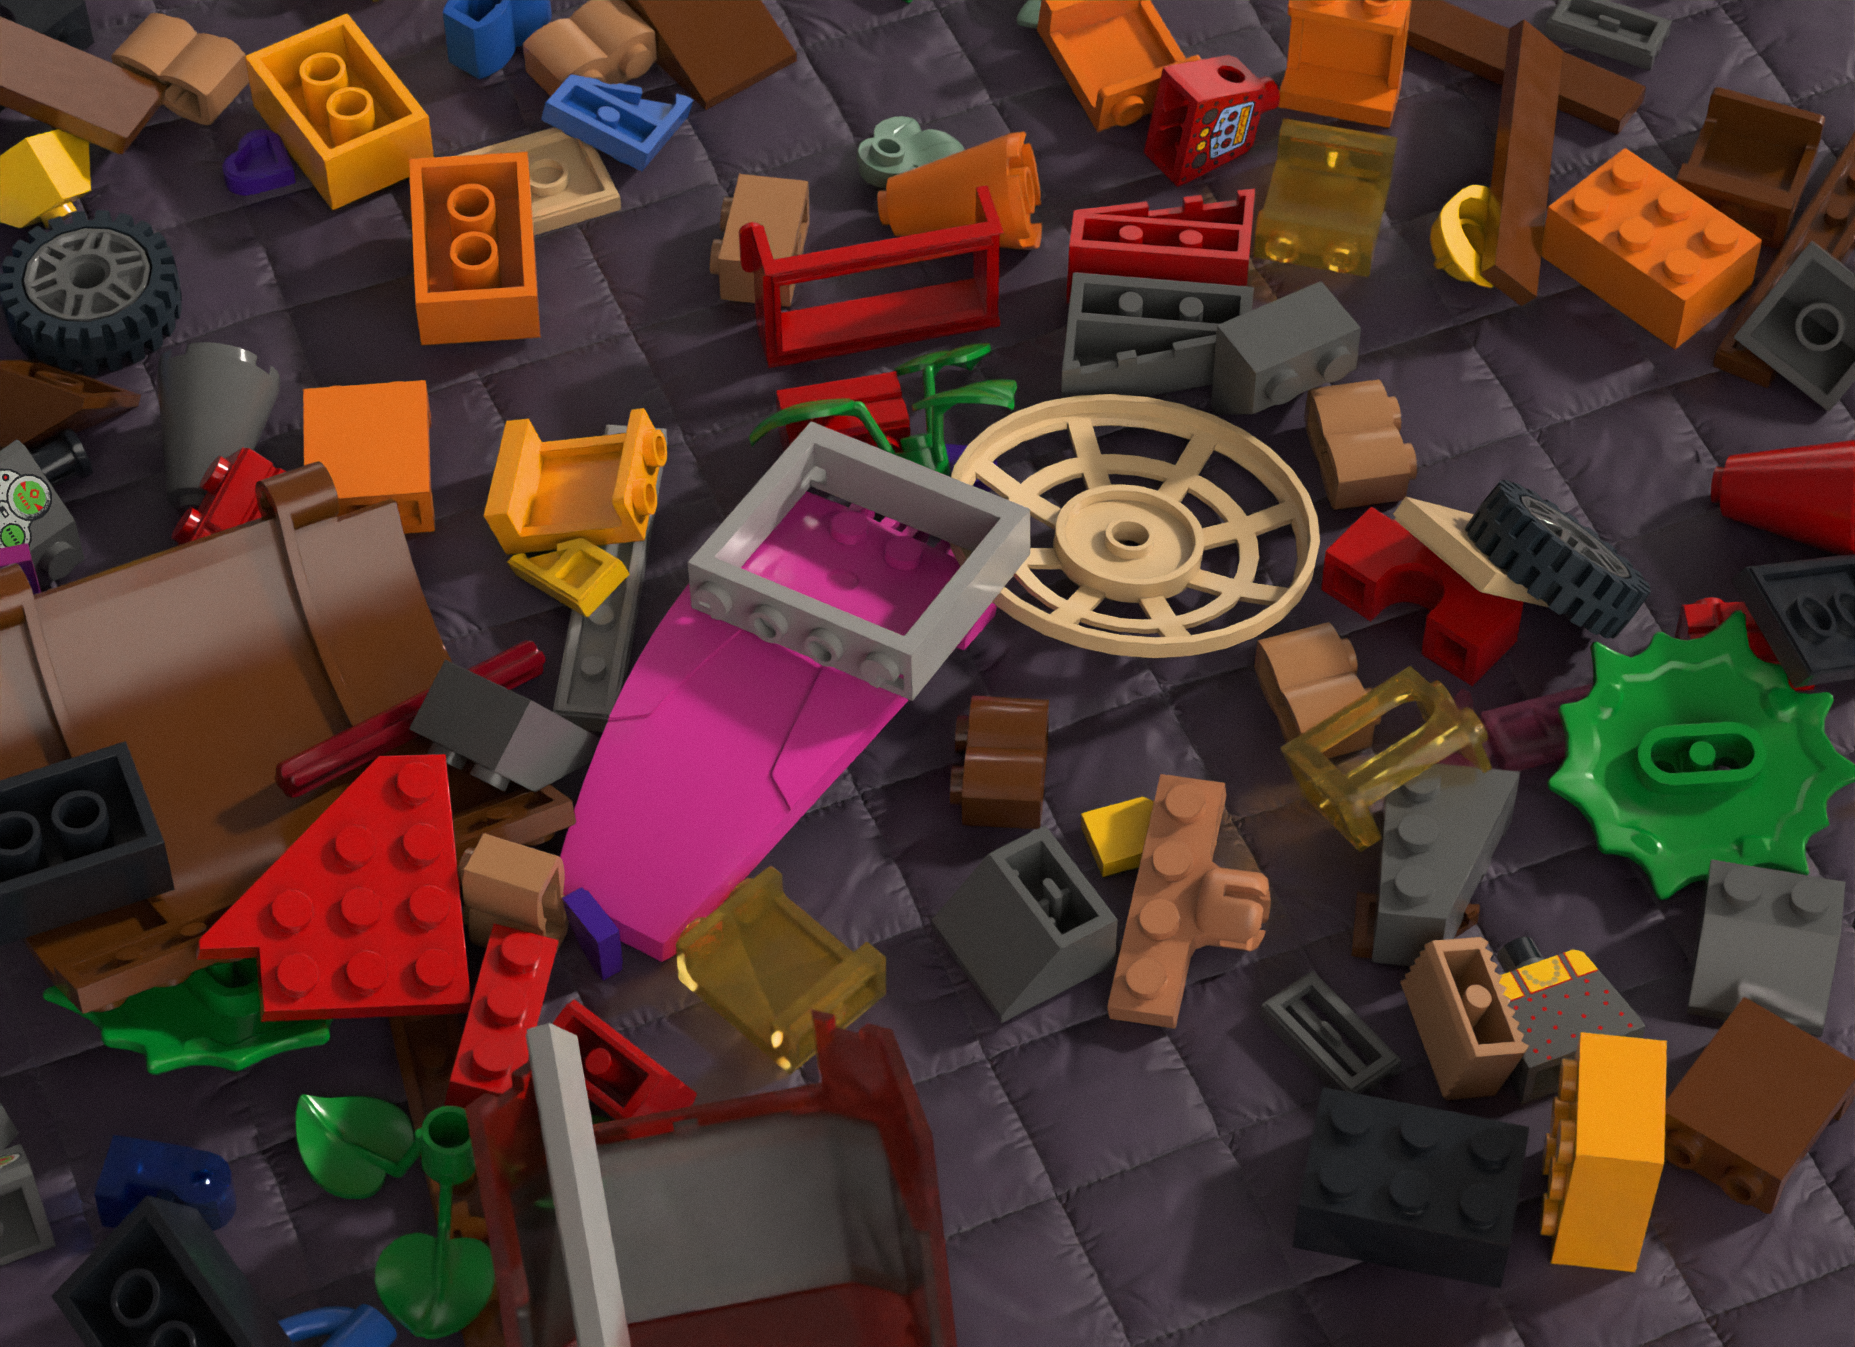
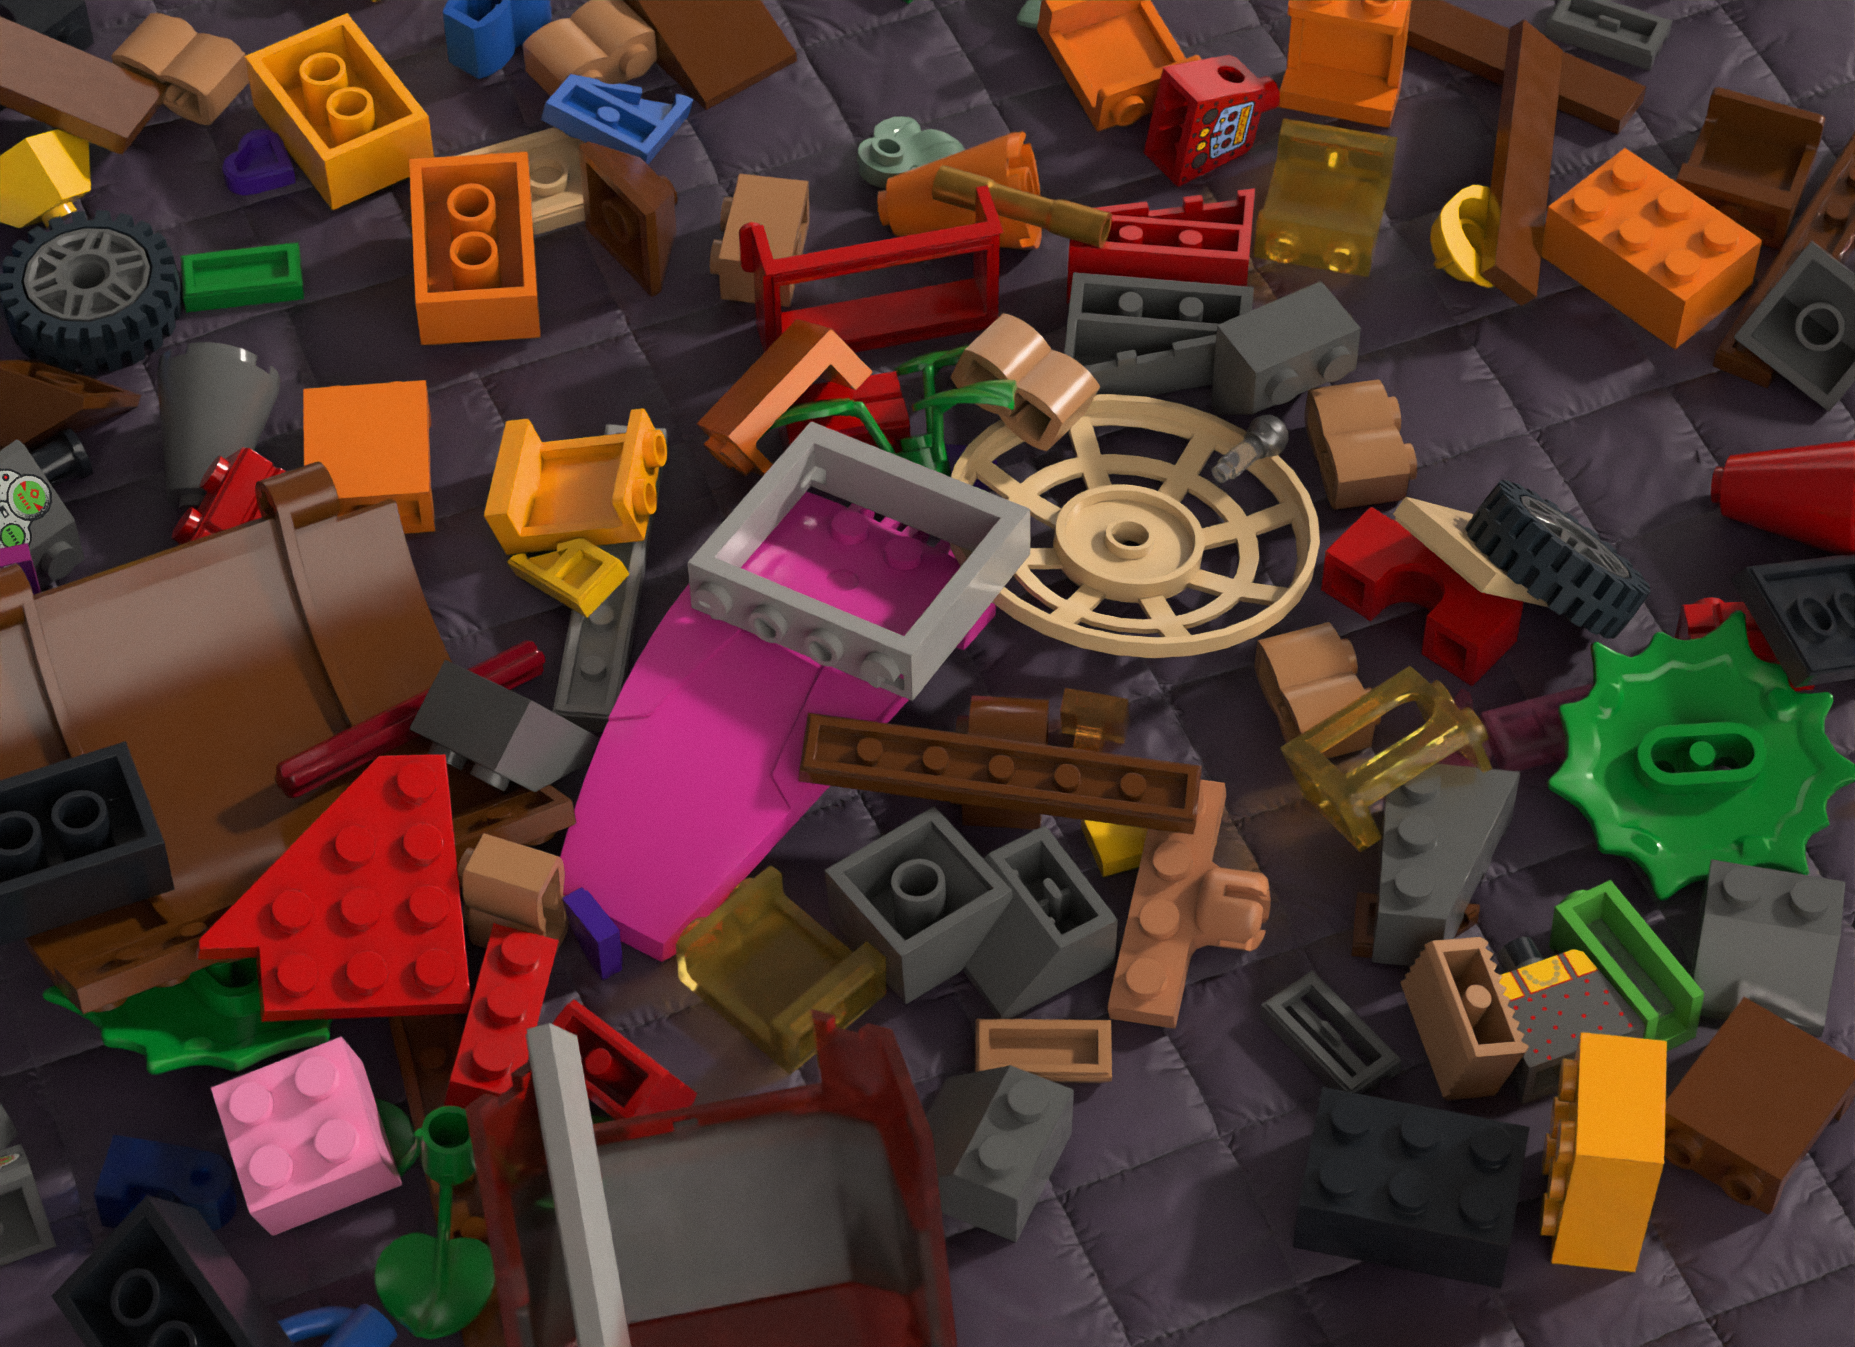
(242, 277): none -> green tile
(306, 1136): none -> bright pink brick
(629, 212): none -> reddish brown slope
(772, 387): none -> orange panel
(918, 901): none -> dark grey slope
(998, 1145): none -> dark grey slope
(1000, 773): none -> reddish brown tile
(1047, 1048): none -> medium nougat tile
(1050, 385): none -> medium nougat brick
(1057, 216): none -> pearl gold piece
(1094, 719): none -> clear orange tile
(1263, 439): none -> piece
(1631, 959): none -> bright green window

